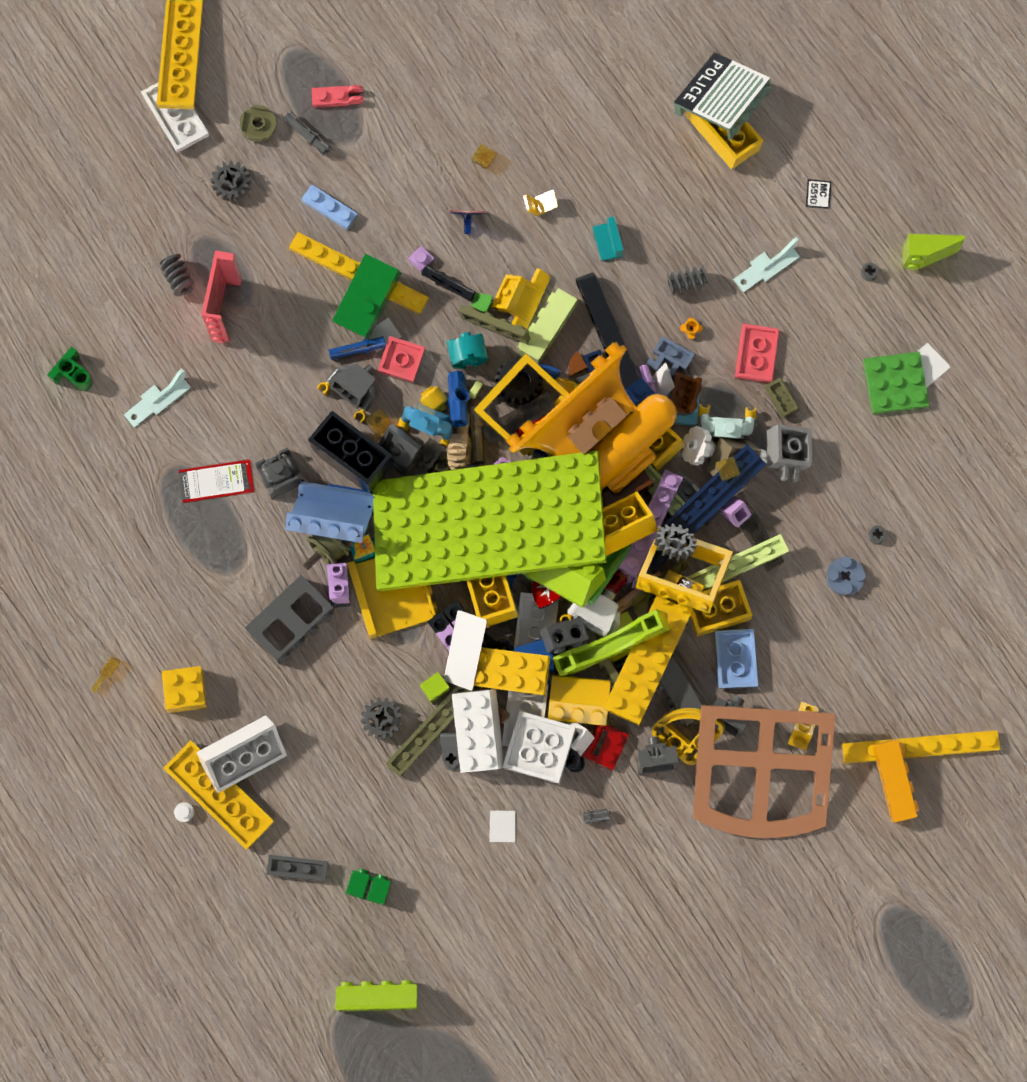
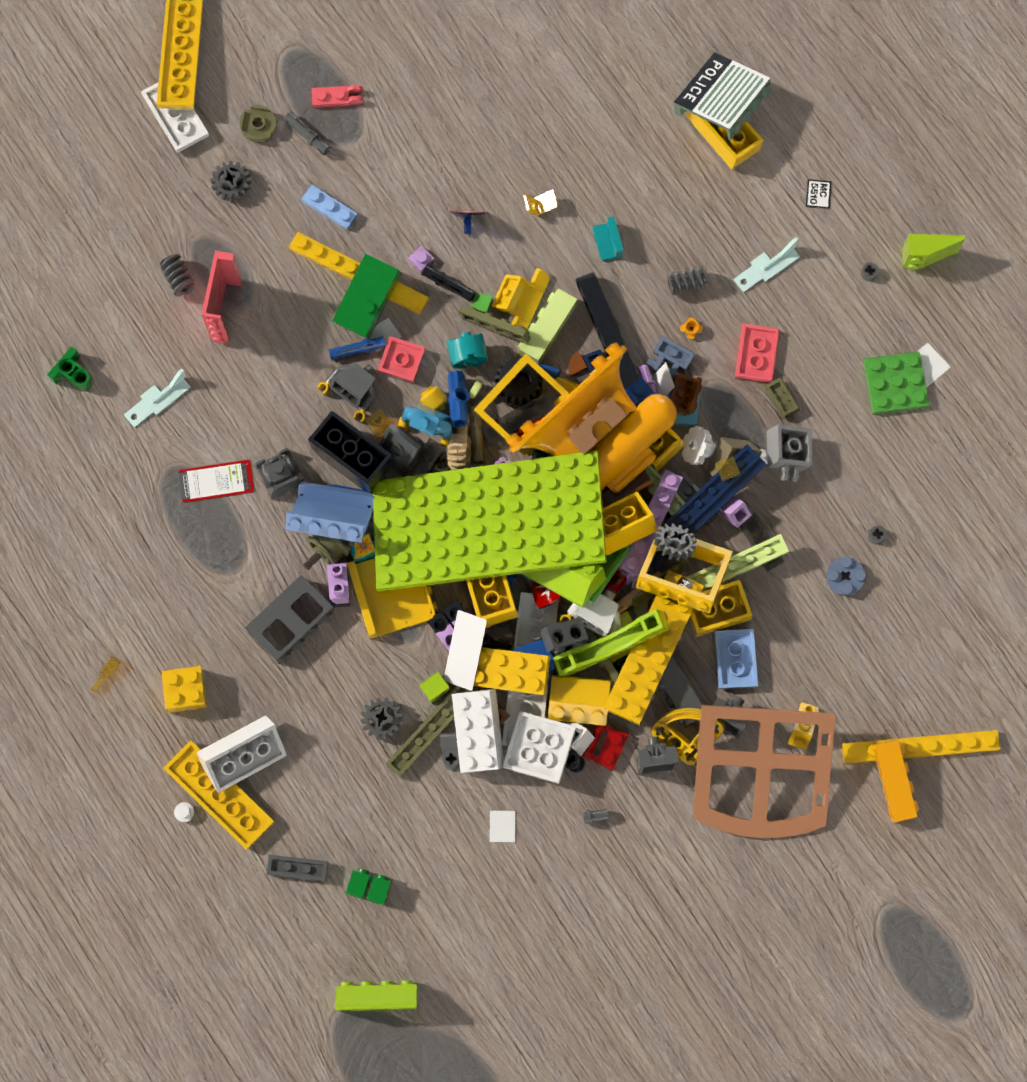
(484, 156): clear yellow plate -> none
(727, 426): light aqua torso -> none

